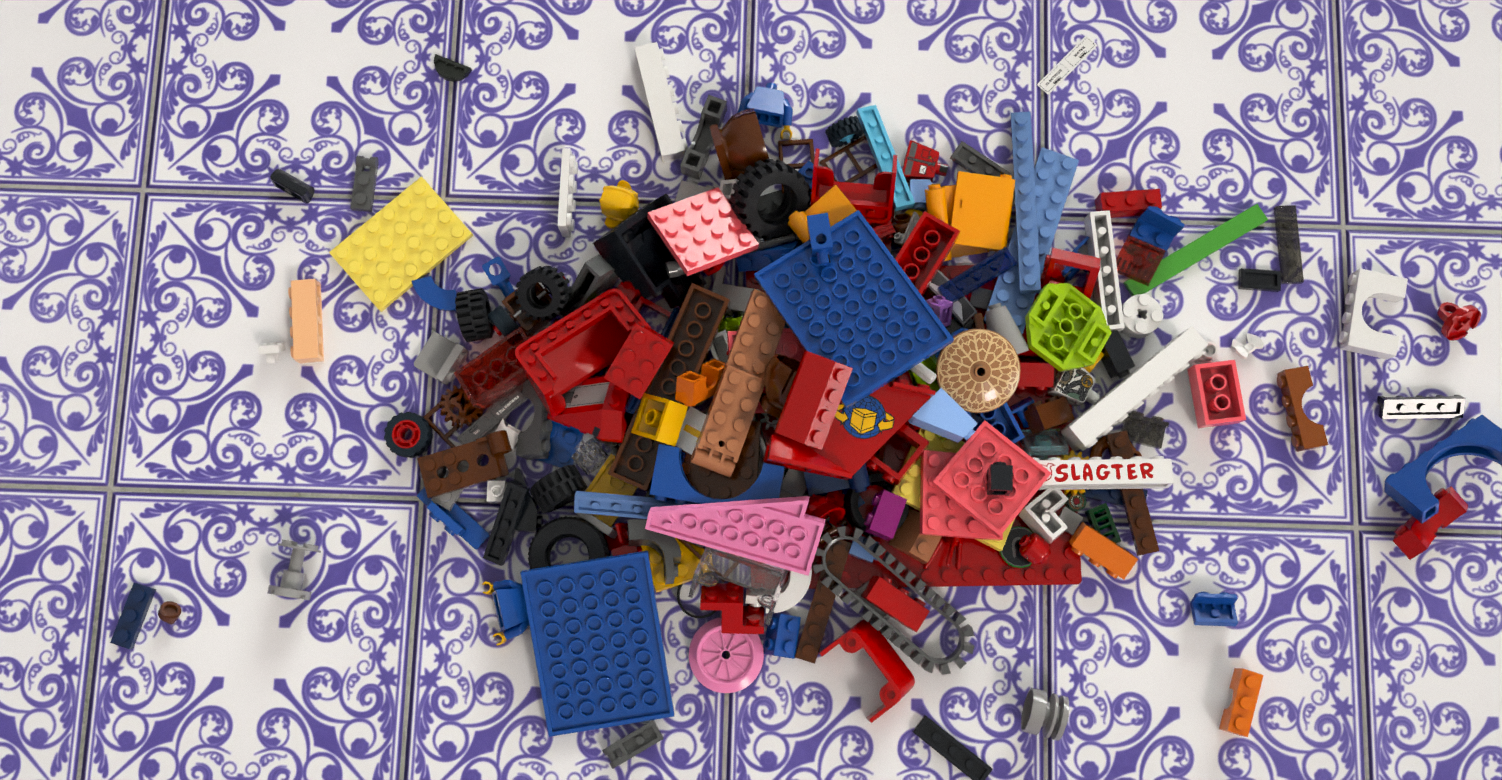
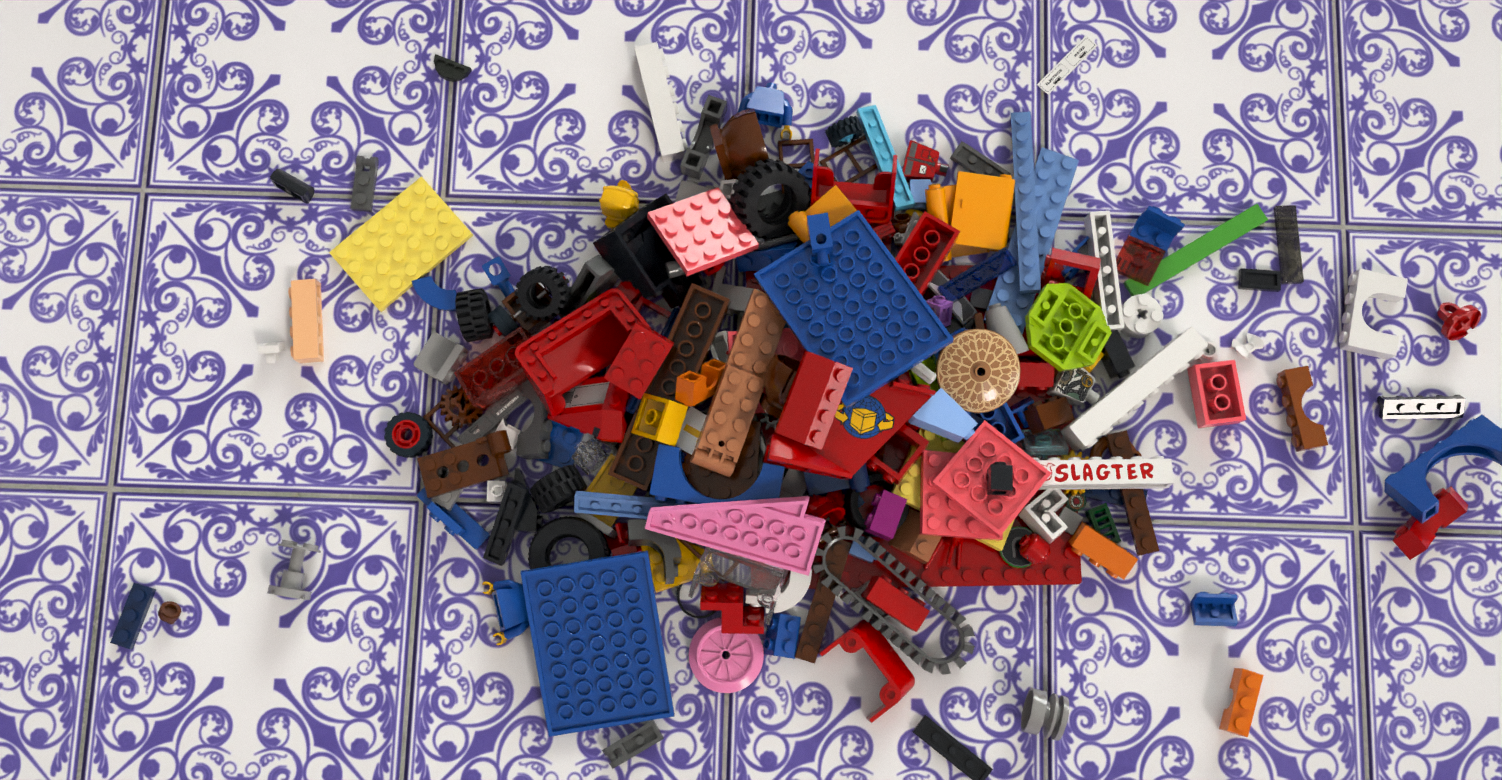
(567, 188): white plate -> none
(730, 324): lime pin -> none
(1128, 202): red brick -> none
(1145, 430): clear smoke bracket -> none

